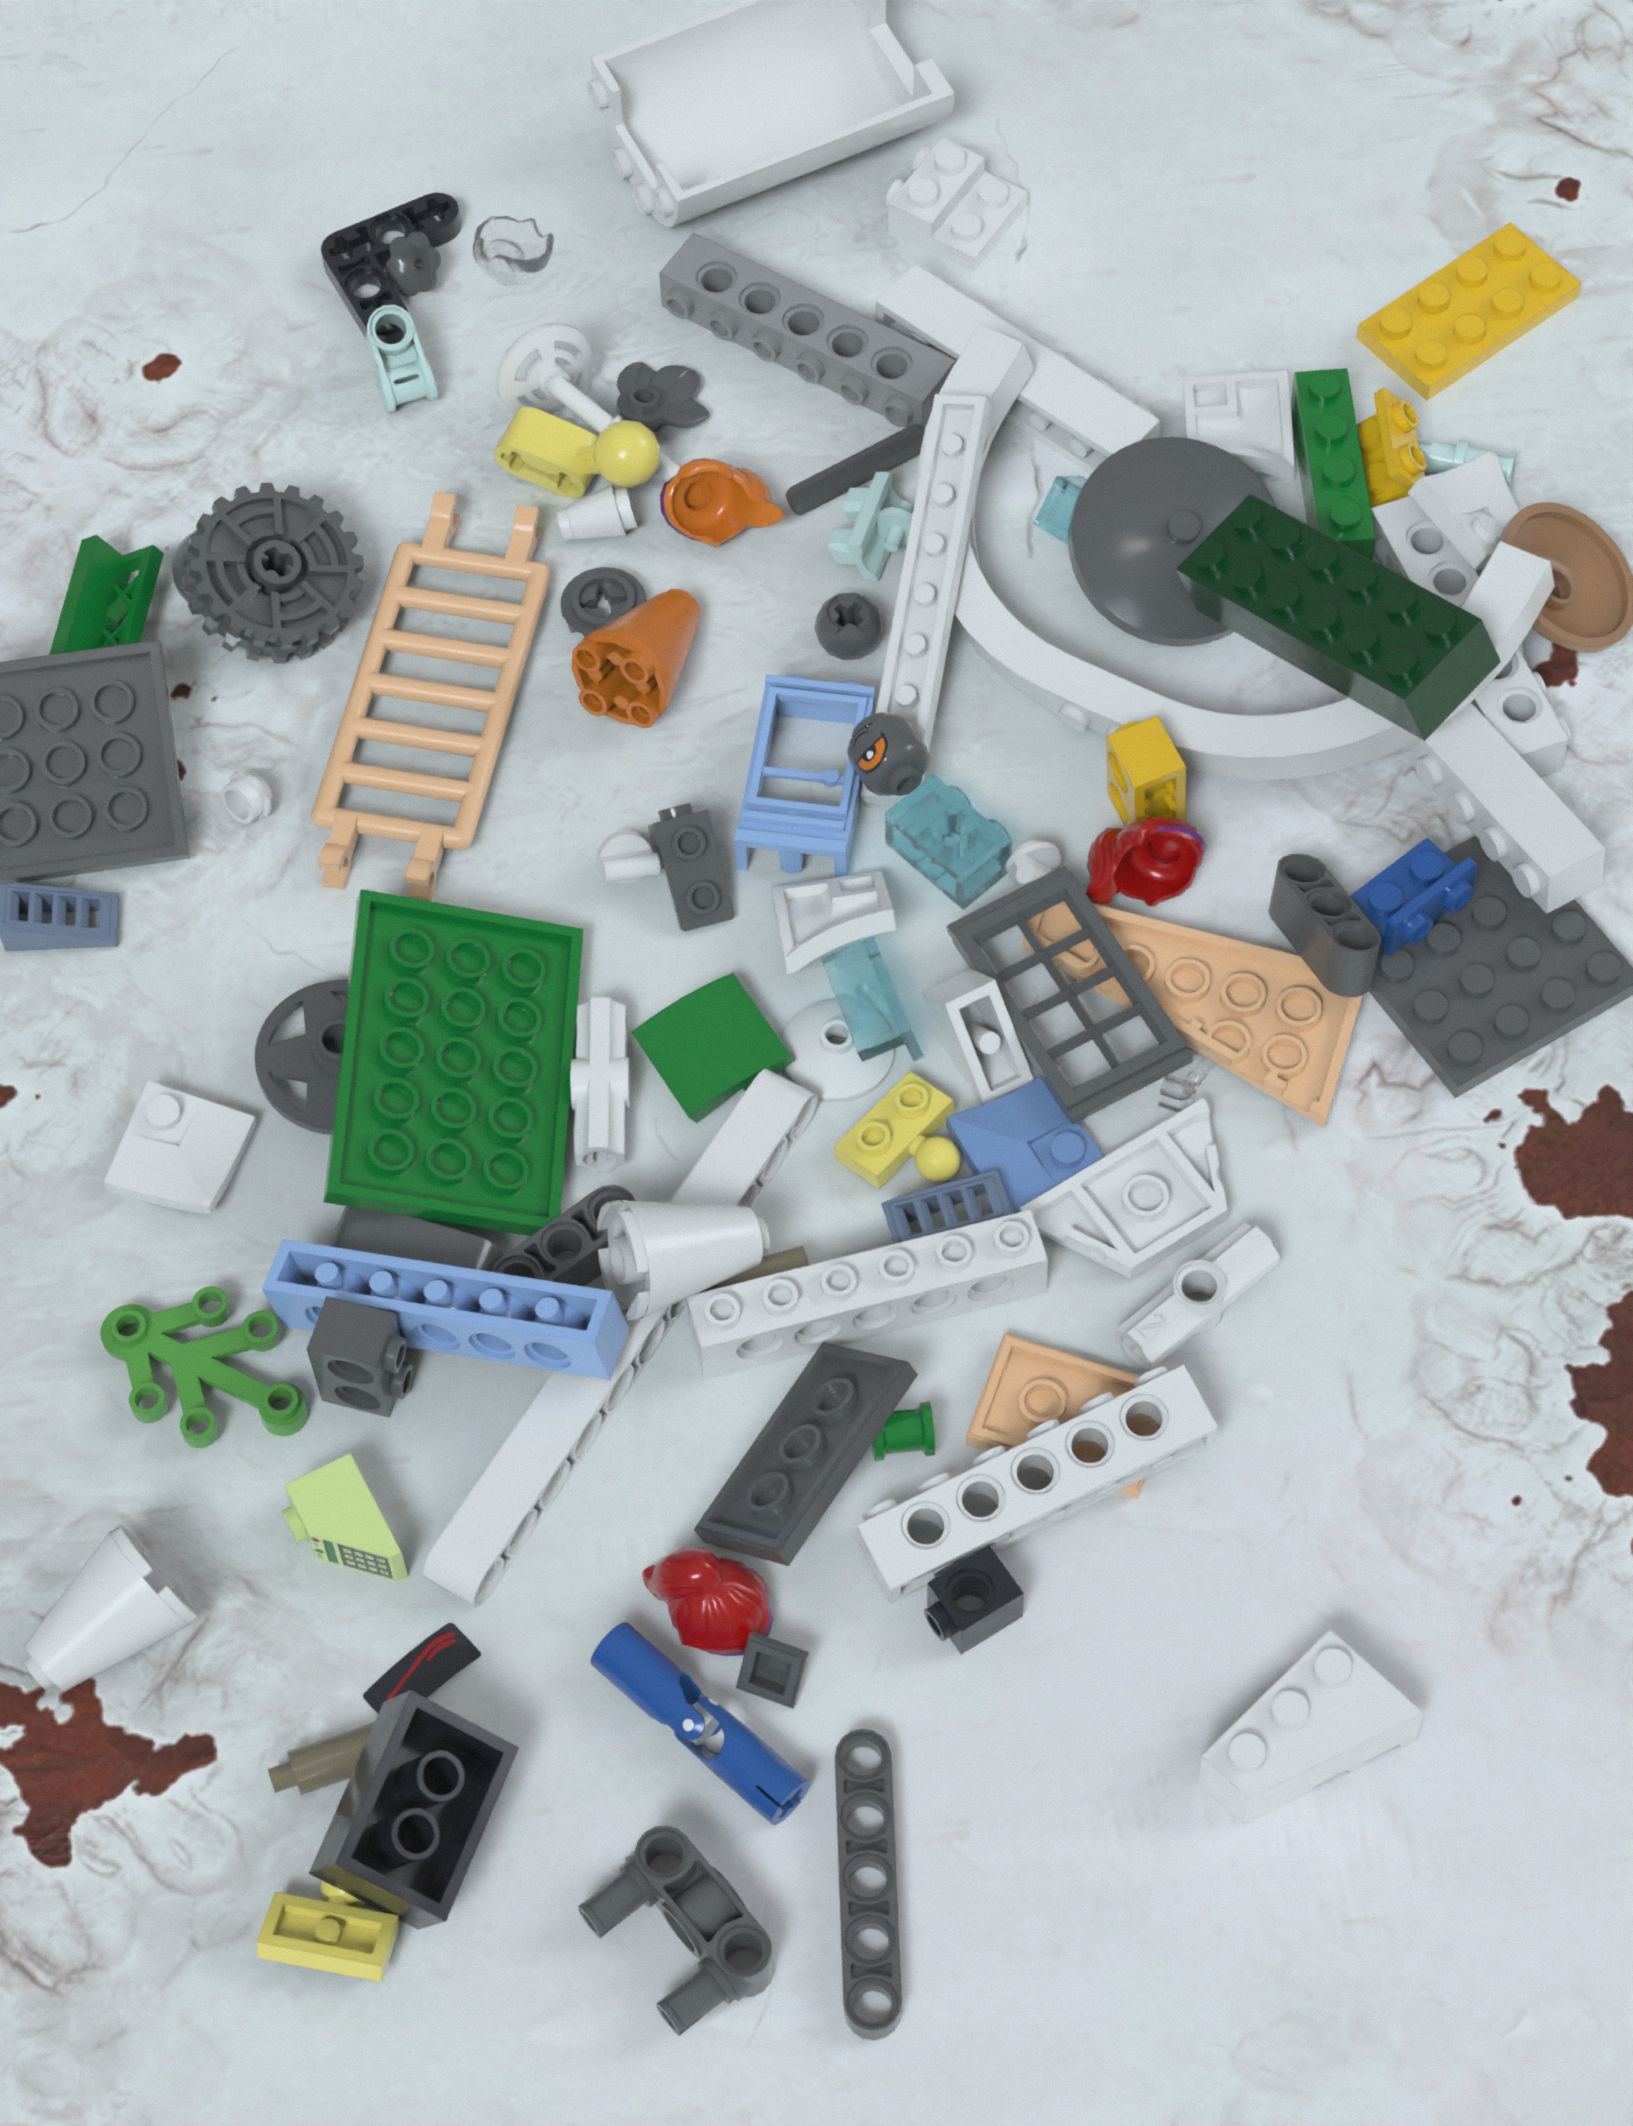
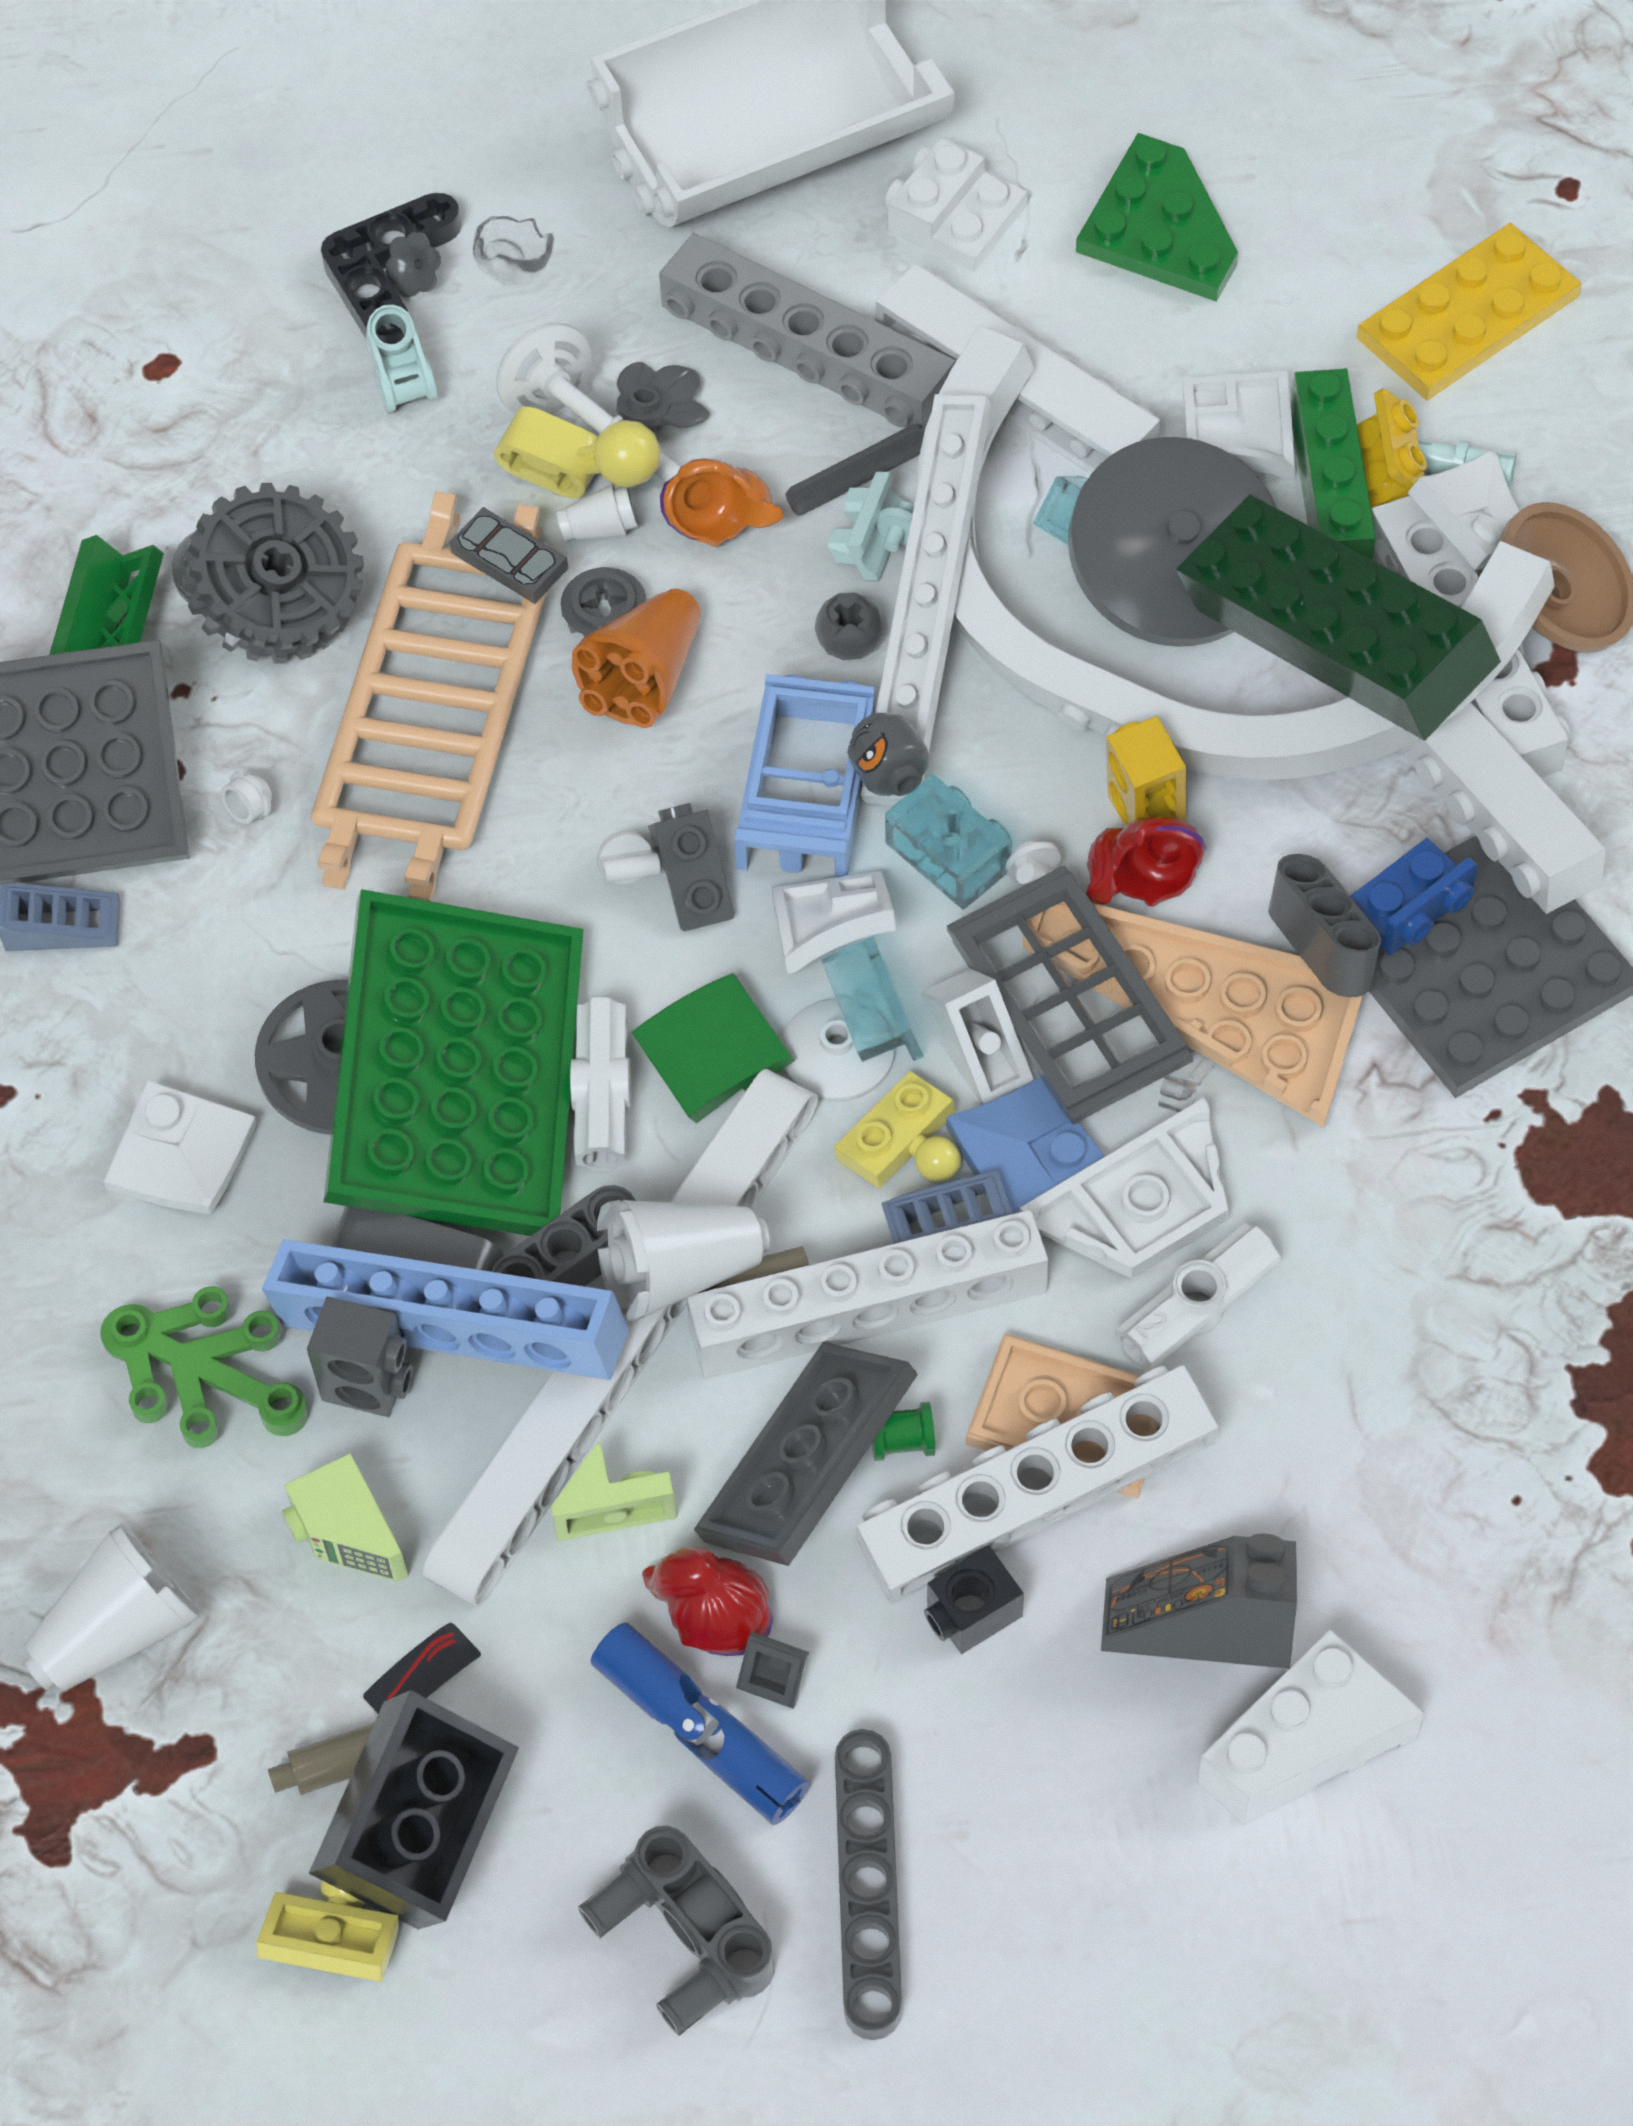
(509, 555): none -> tile
(596, 1506): none -> yellowish green slope
(1160, 222): none -> green plate
(1208, 1604): none -> dark grey slope

